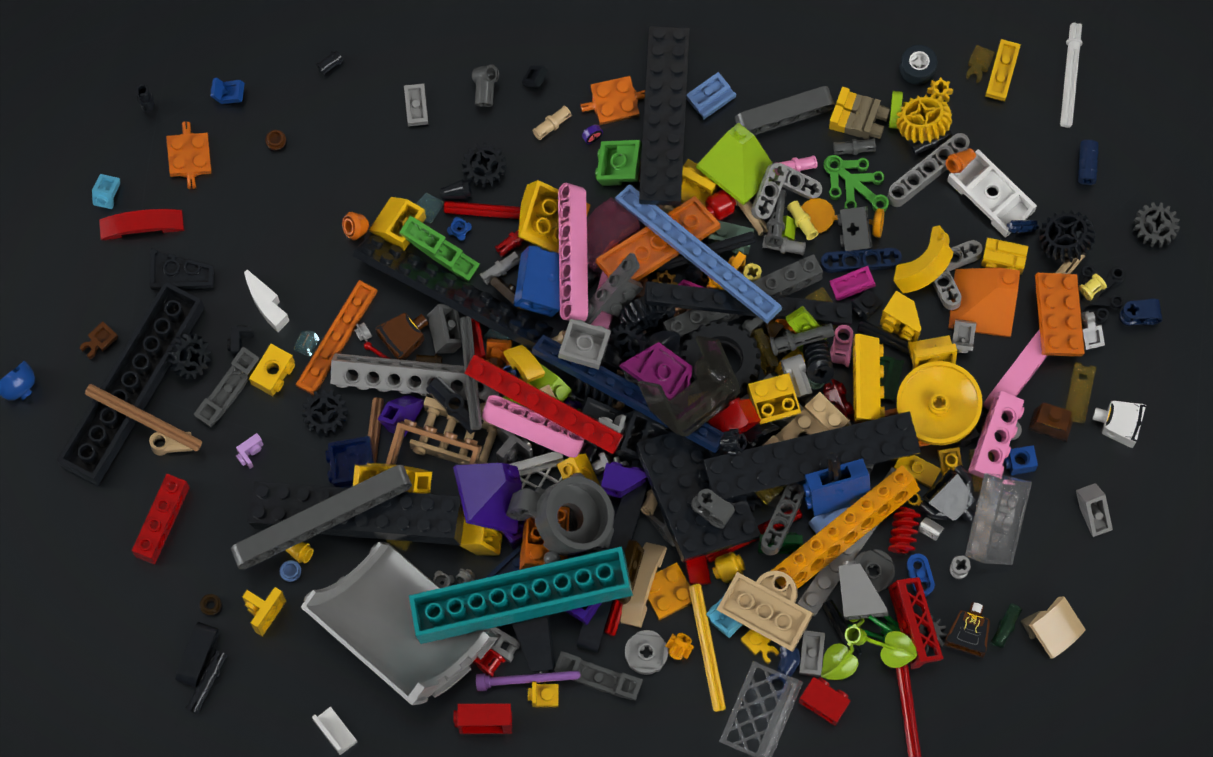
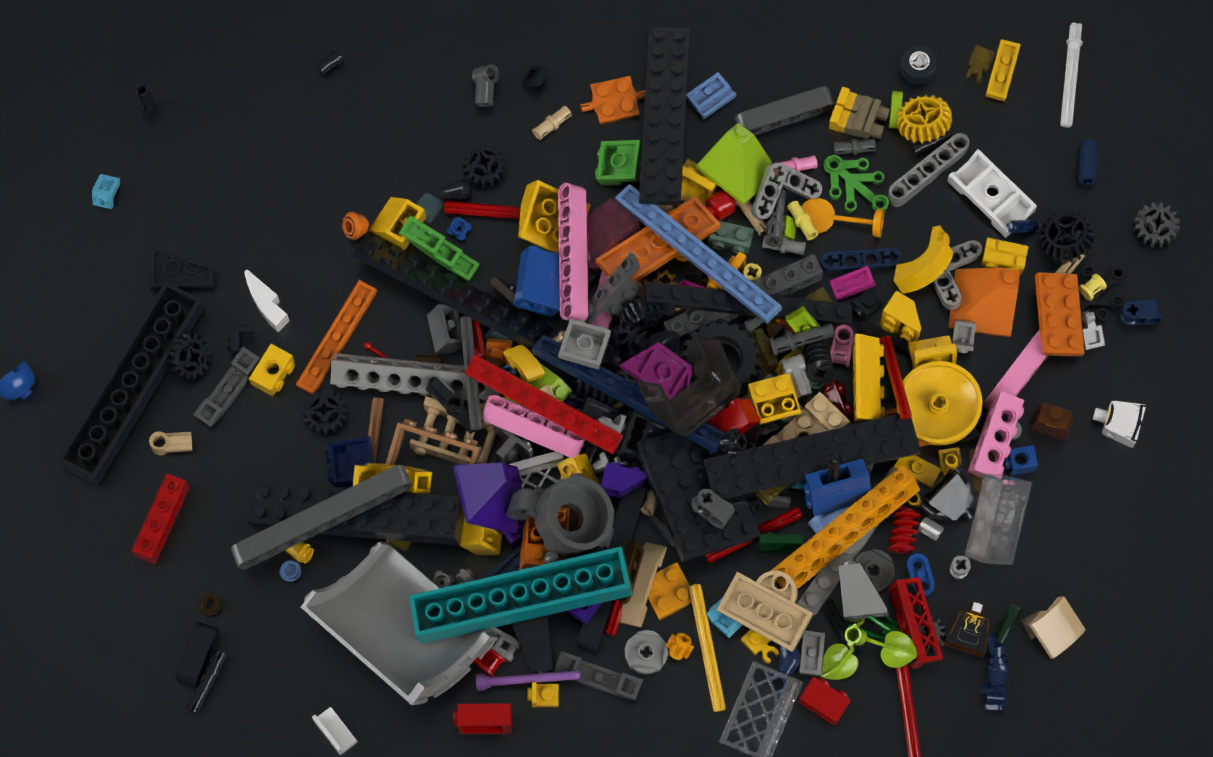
(100, 338): reddish brown plate -> none
(141, 221): red slope -> none
(143, 417): medium nougat axle -> none
(188, 155): orange plate -> none
(227, 91): blue bracket -> none
(250, 446): lavender bracket -> none
(264, 611): yellow bracket -> none
(275, 140): reddish brown plate -> none
(306, 342): clear light blue slope -> none
(363, 332): light grey plate -> none
(399, 410): dark purple slope -> none
(402, 334): reddish brown torso -> none
(416, 104): light grey plate -> none
(500, 268): light grey pin -> none
(509, 243): red pin -> none
(592, 134): tile -> none
(698, 571): red slope -> none
(718, 247): black axle -> none
(727, 566): yellow head -> none
(781, 518): dark grey beam -> none
(860, 218): dark grey brick -> none
(896, 379): none -> red axle
(940, 85): yellow gear -> none
(958, 161): orange cone -> none
(997, 675): none -> dark blue piece
(1080, 391): clear yellow plate -> none
(1094, 509): light grey slope -> none

